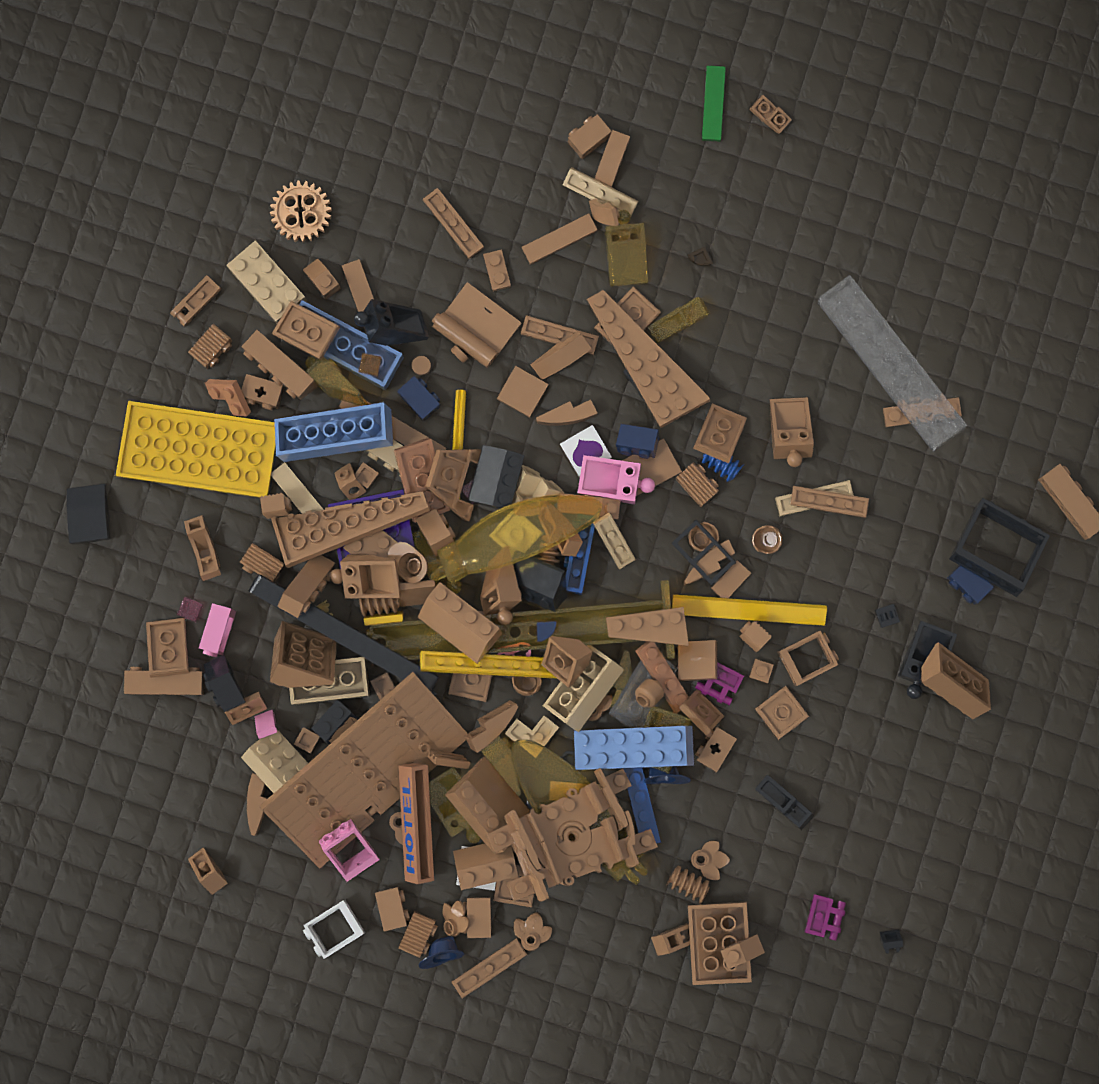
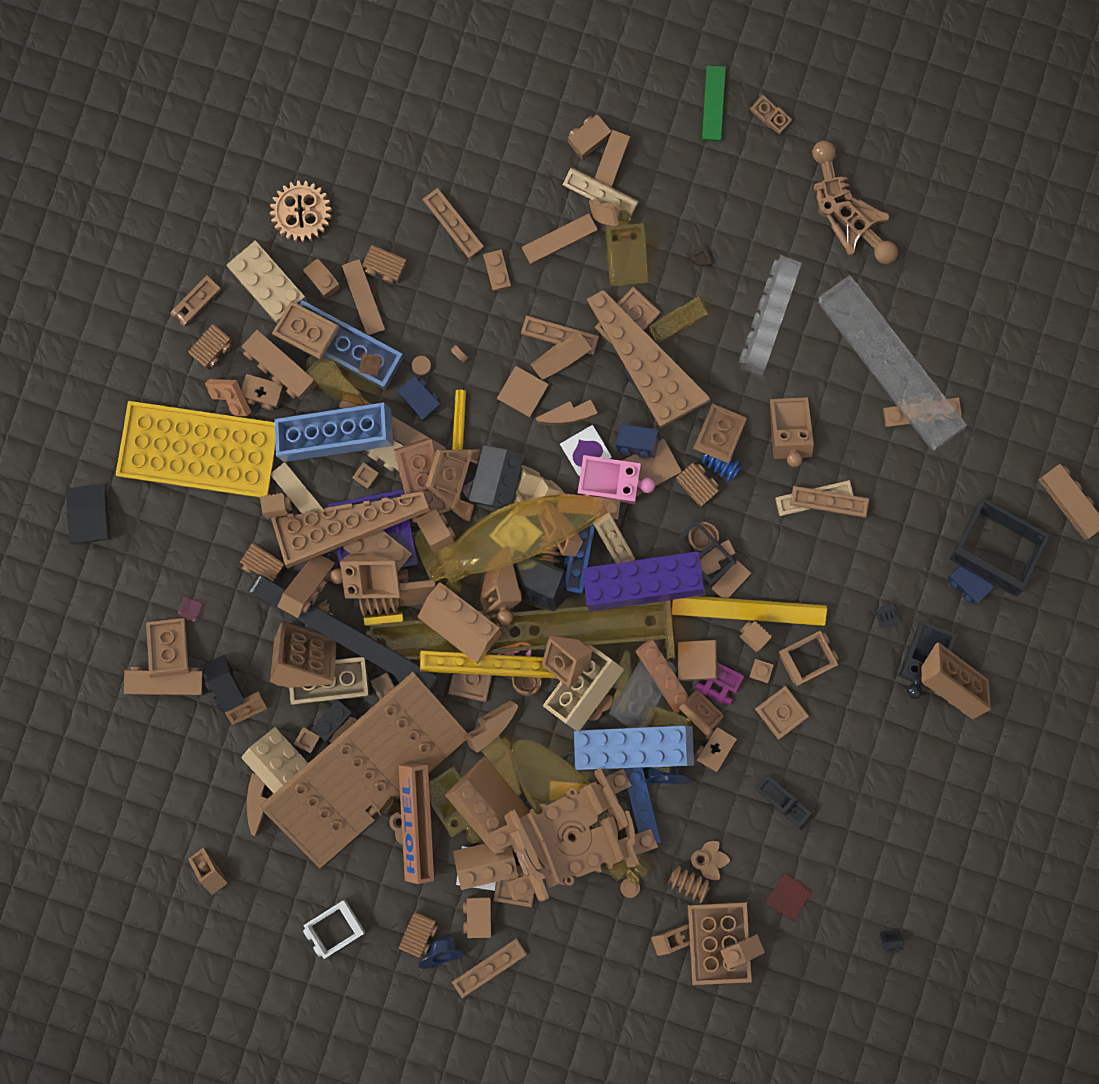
(203, 547): medium nougat arch -> none
(217, 630): bright pink window -> none
(265, 724): bright pink tile -> none
(346, 480): medium nougat bracket -> none
(364, 858): bright pink window -> none
(384, 264): none -> medium nougat brick
(390, 807): none -> dark brown tile
(391, 323): black slope -> none
(392, 909): medium nougat brick -> none
(410, 562): medium nougat piece -> none
(448, 759): medium nougat tile -> none
(455, 919): medium nougat plate -> none
(476, 325): medium nougat door -> none
(533, 929): medium nougat plate -> none
(541, 733): tan plate -> none
(545, 630): dark blue tile -> none
(629, 889): none -> medium nougat plate
(643, 581): none -> dark purple brick
(649, 693): medium nougat head -> none
(655, 626): medium nougat wing -> none
(767, 539): medium nougat hair -> none
(772, 310): none -> clear brick
(788, 897): none -> clear red piece
(819, 915): magenta plate -> none
(835, 189): none -> medium nougat piece

